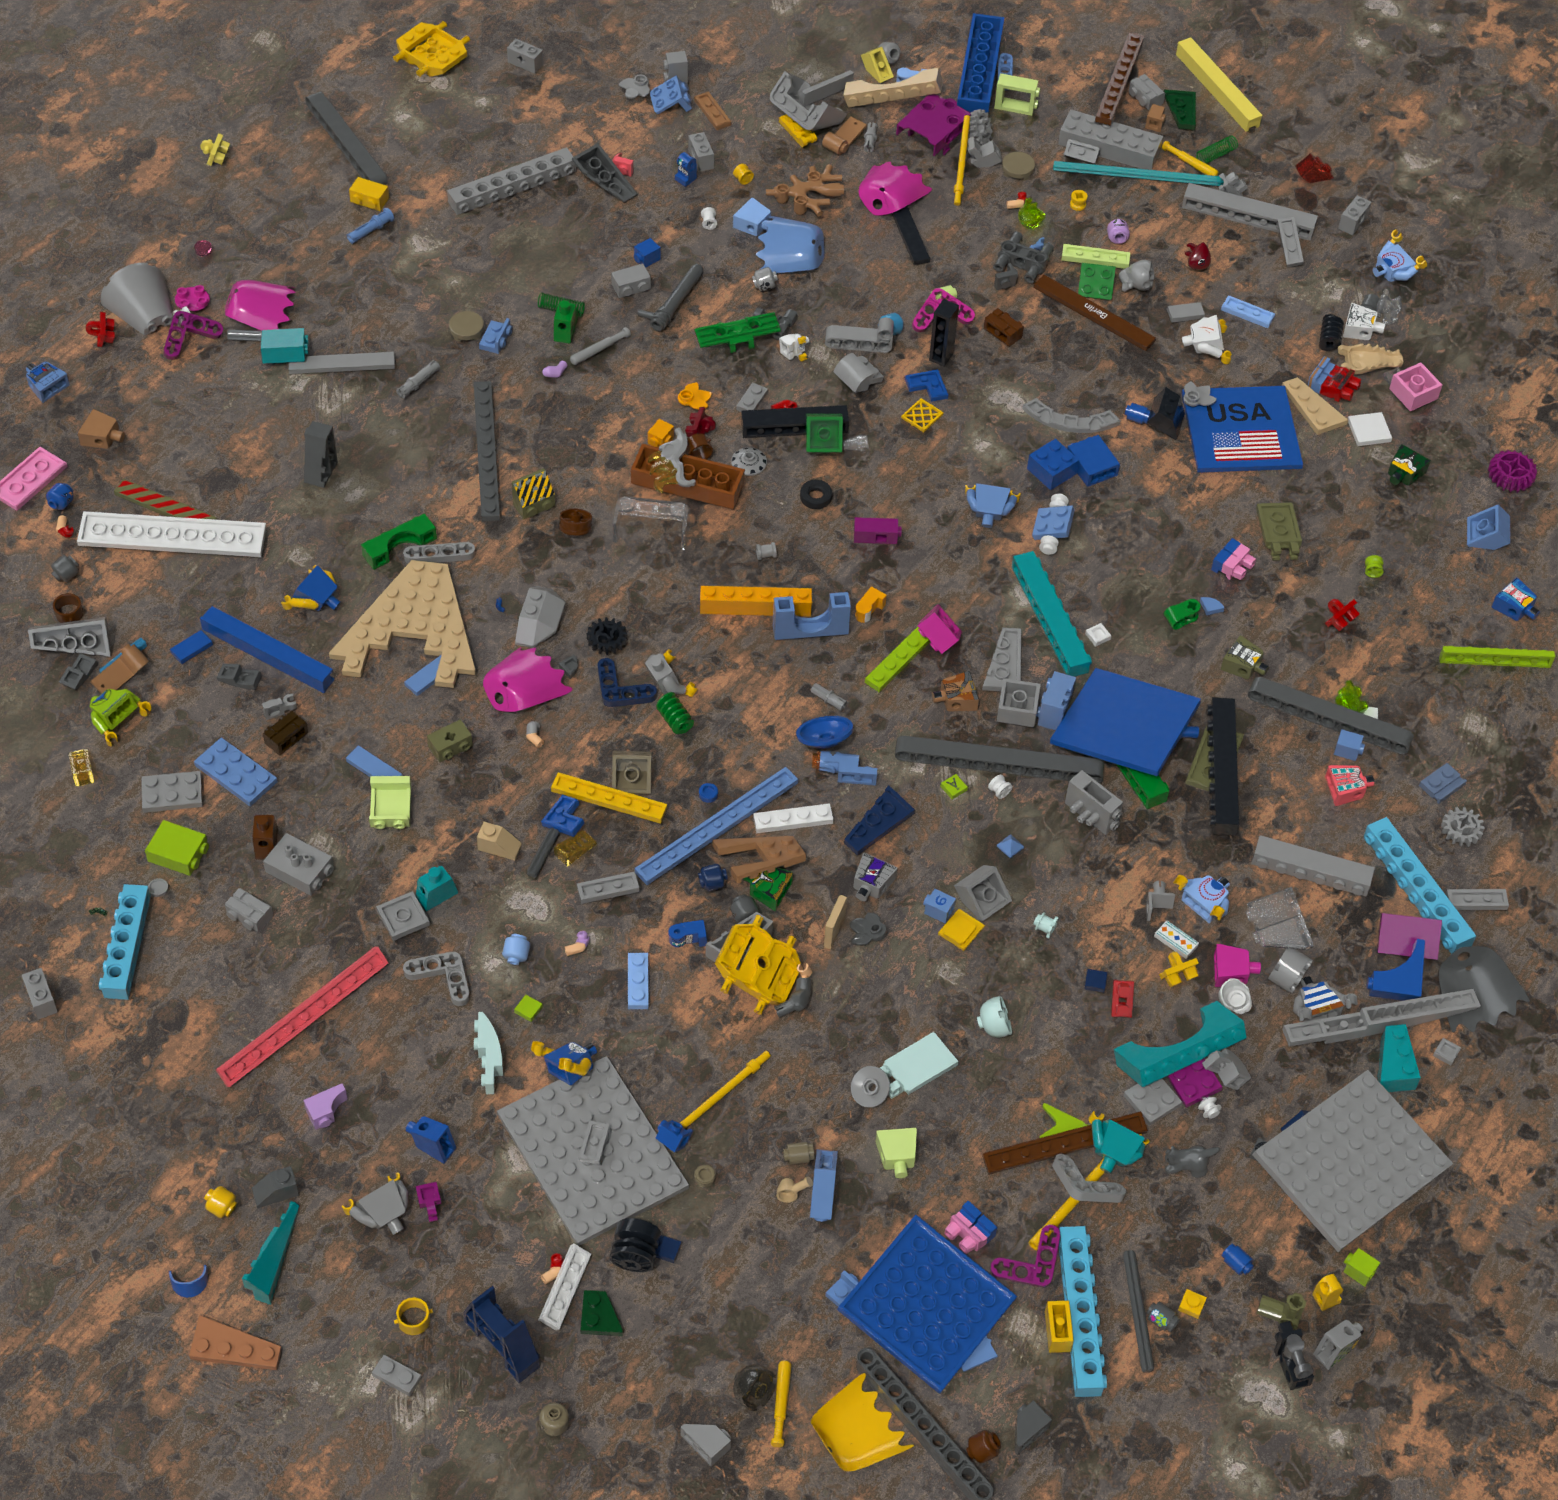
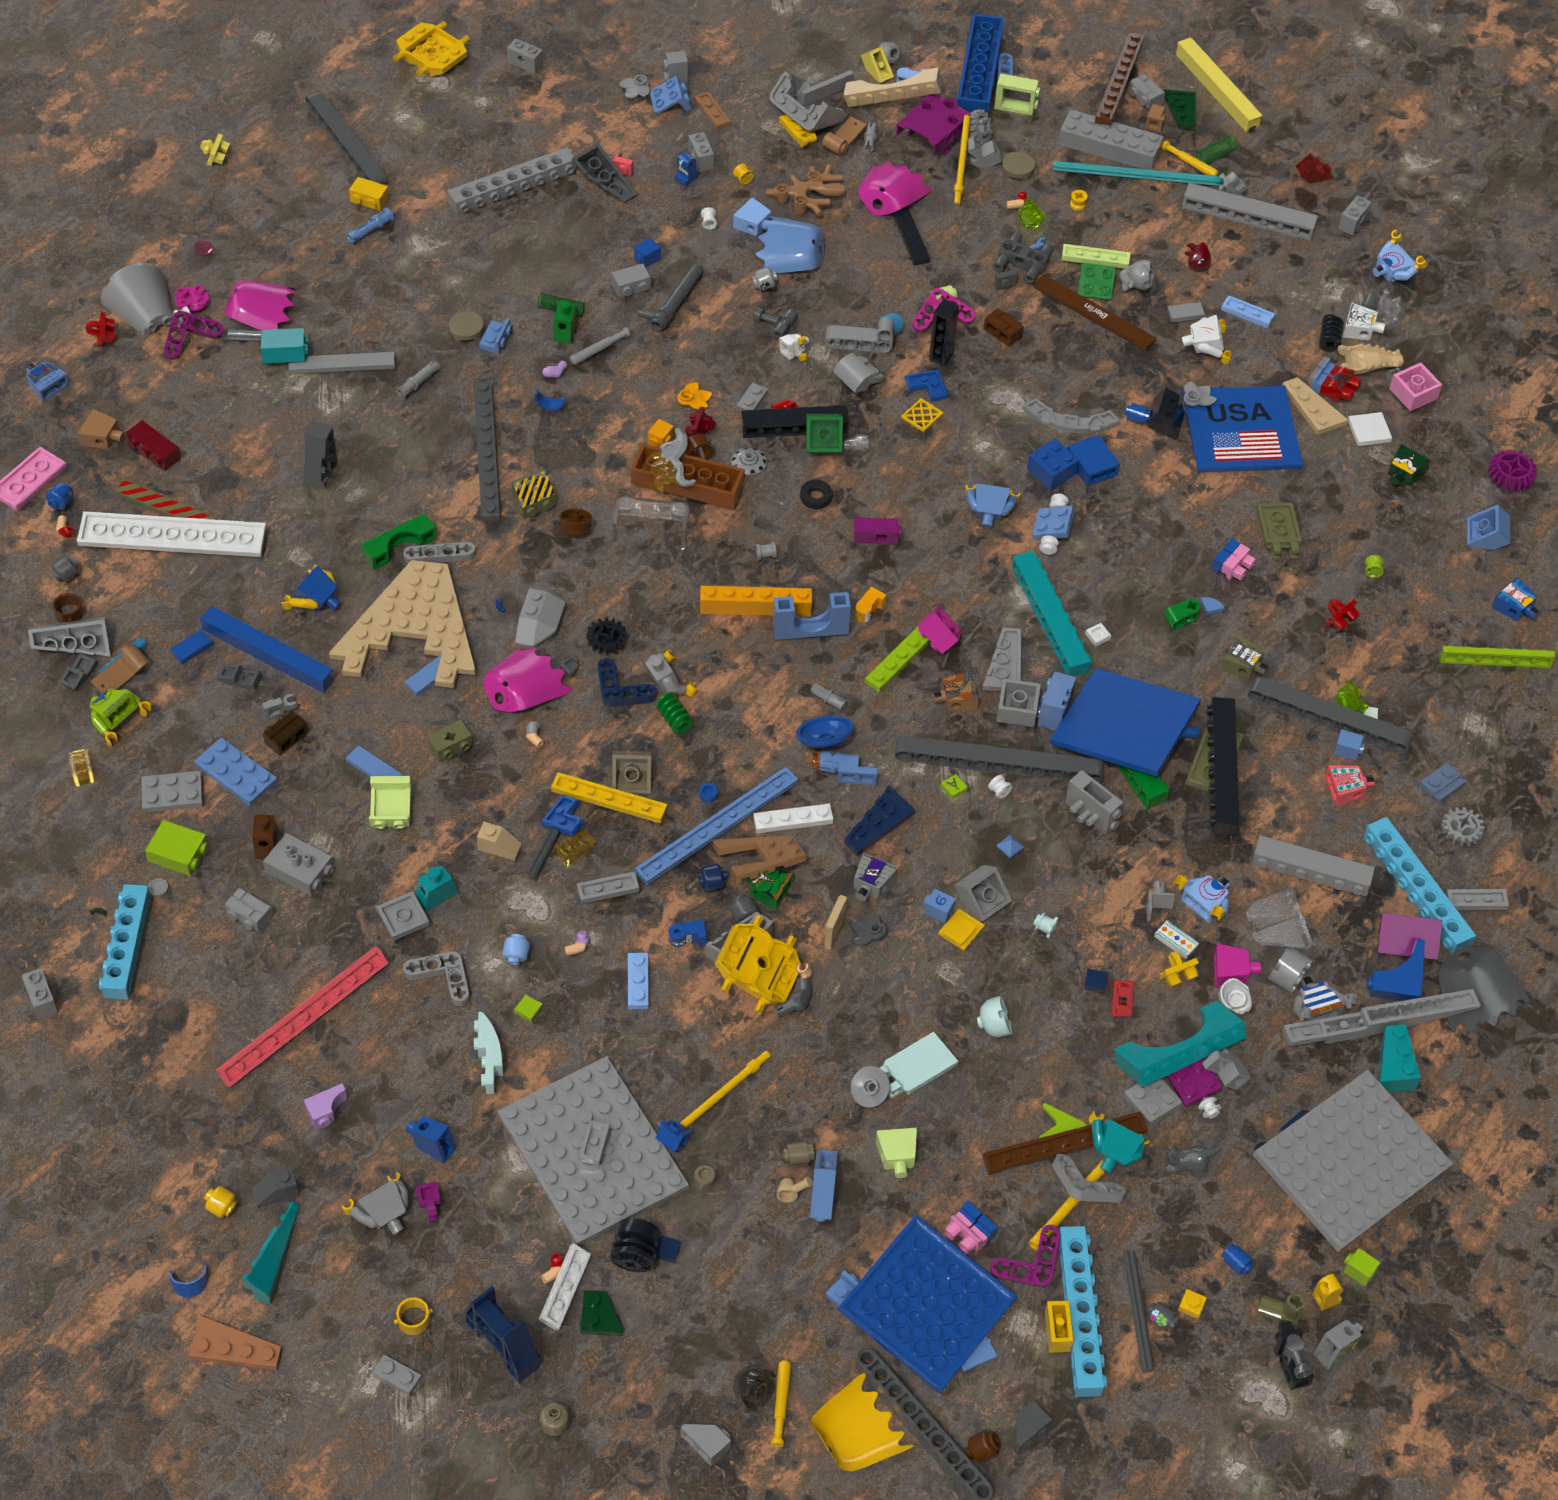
(153, 445): none -> dark red brick
(549, 403): none -> blue helmet
(567, 1062): torso -> none
(737, 331): green piece -> none
(1082, 151): light grey plate -> none
(1118, 231): lavender head -> none
(1290, 241): light grey plate -> none
(1447, 1051): light grey tile -> none

